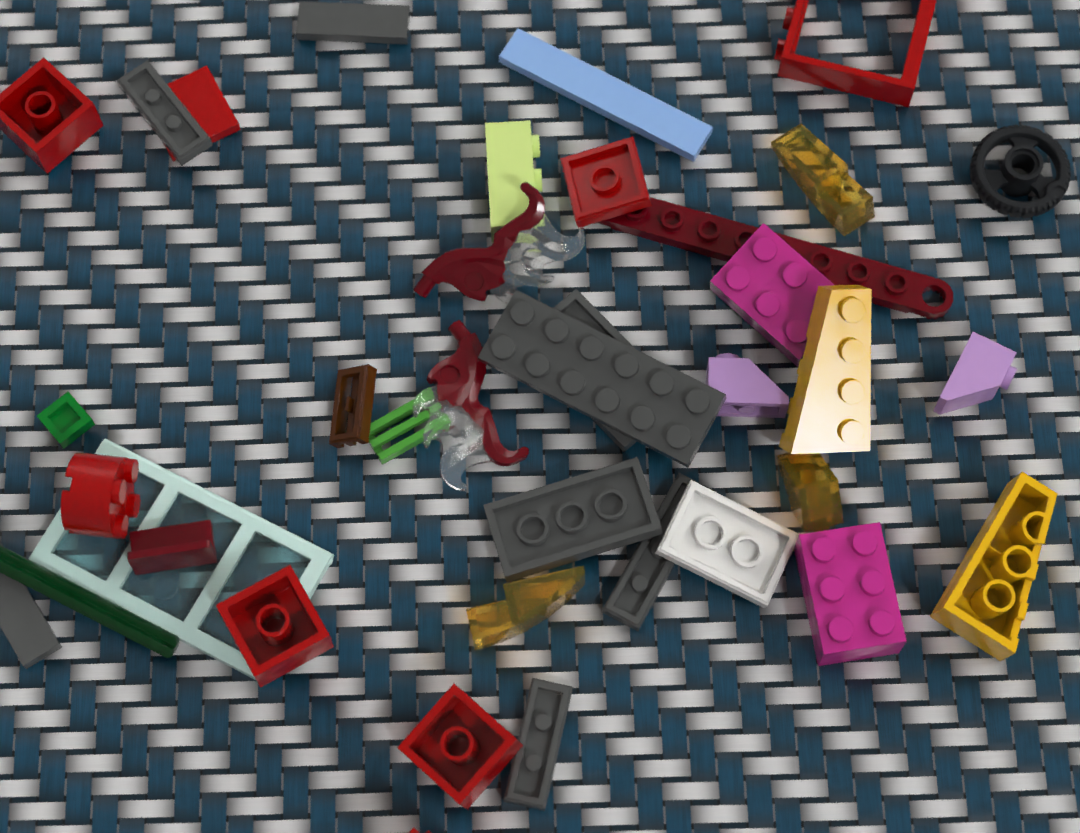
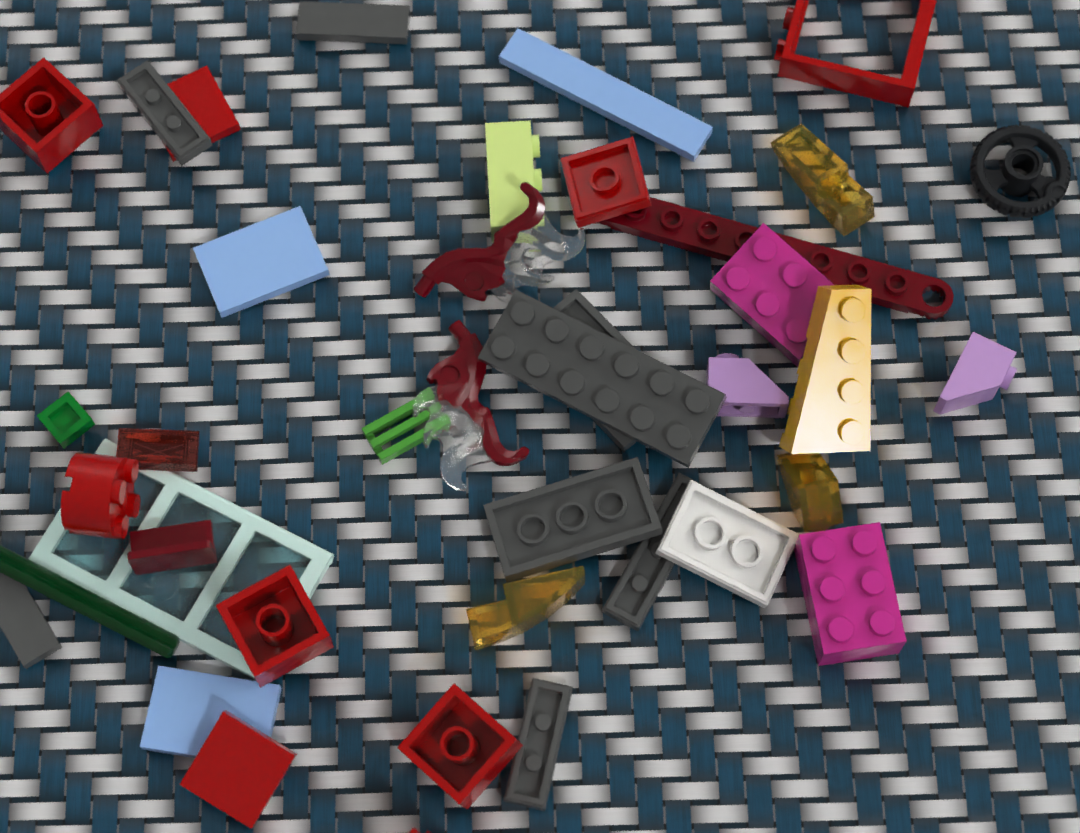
(160, 448): none -> clear red tile
(190, 703): none -> light blue tile
(238, 769): none -> red tile
(261, 261): none -> light blue tile
(358, 406): reddish brown tile -> none
(995, 577): yellow wedge -> none

